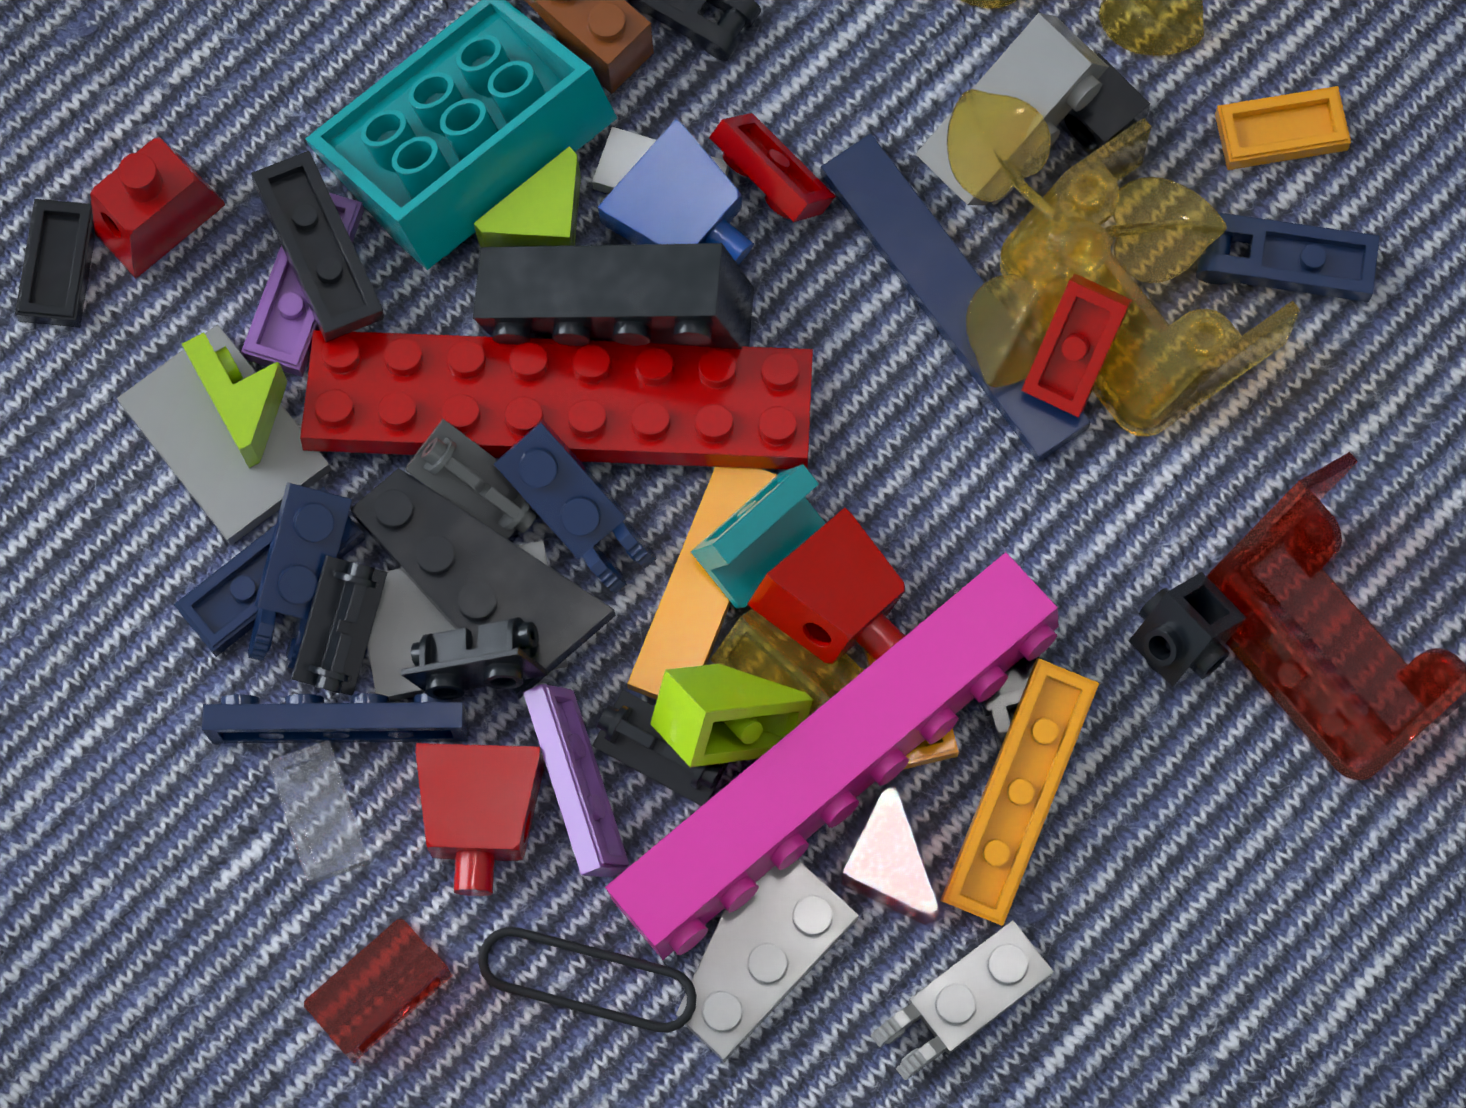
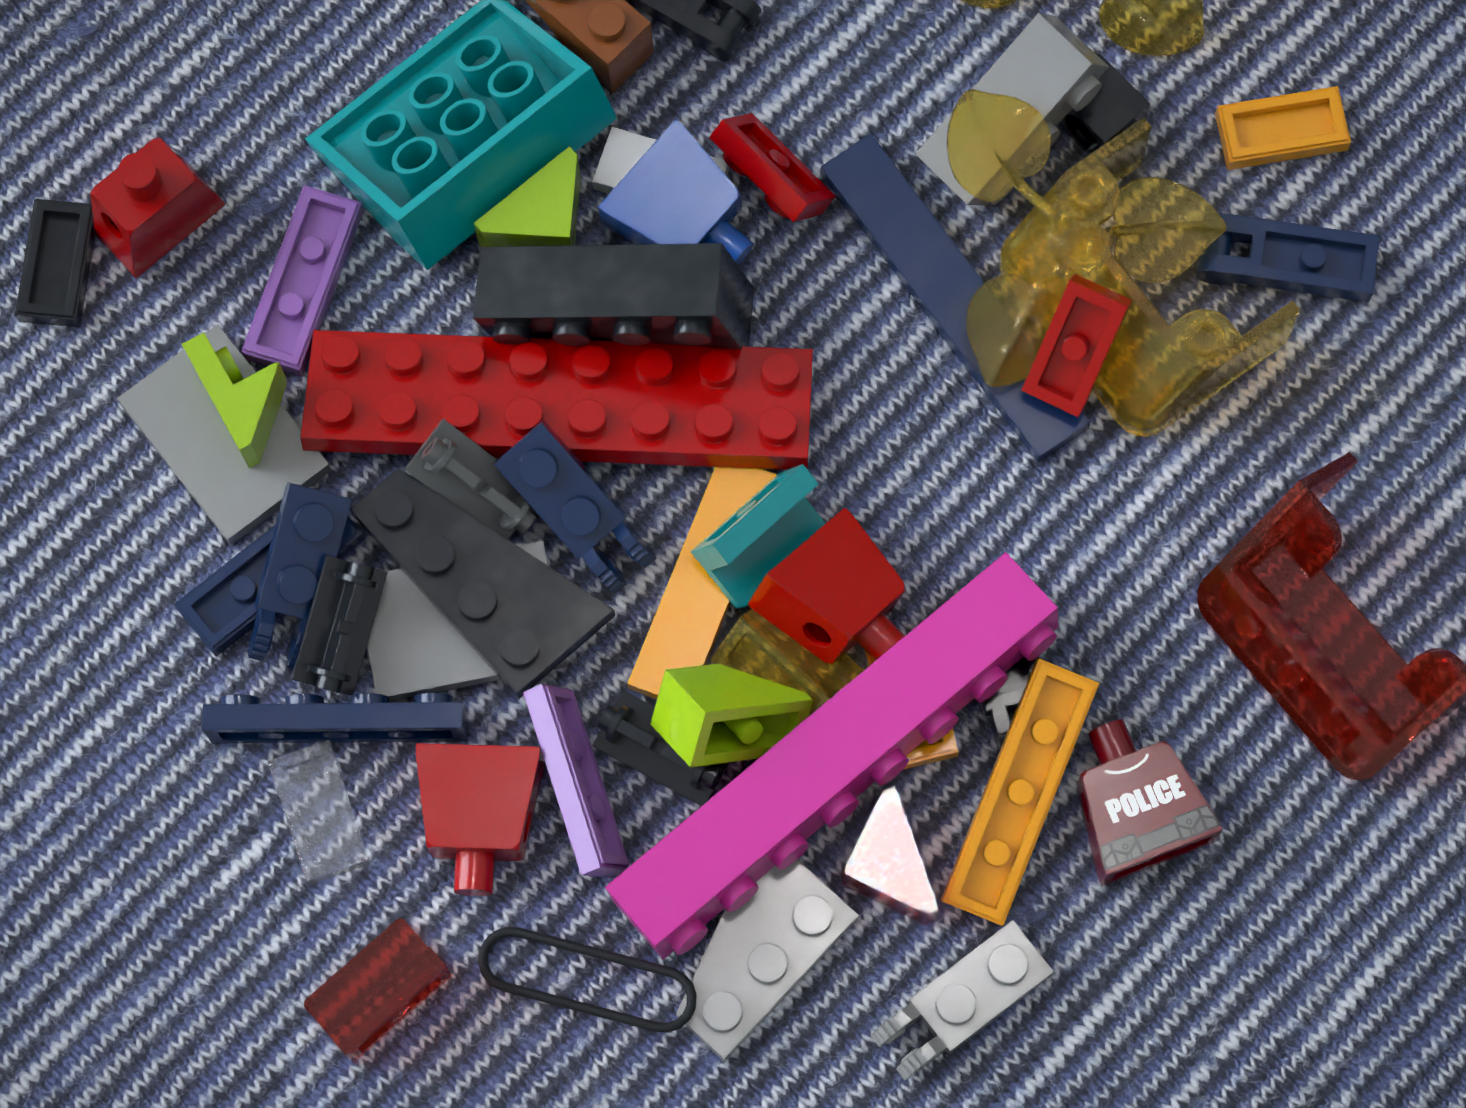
(317, 246): black plate -> none
(450, 666): black hinge -> none
(1140, 805): none -> torso
(1187, 629): black brick -> none

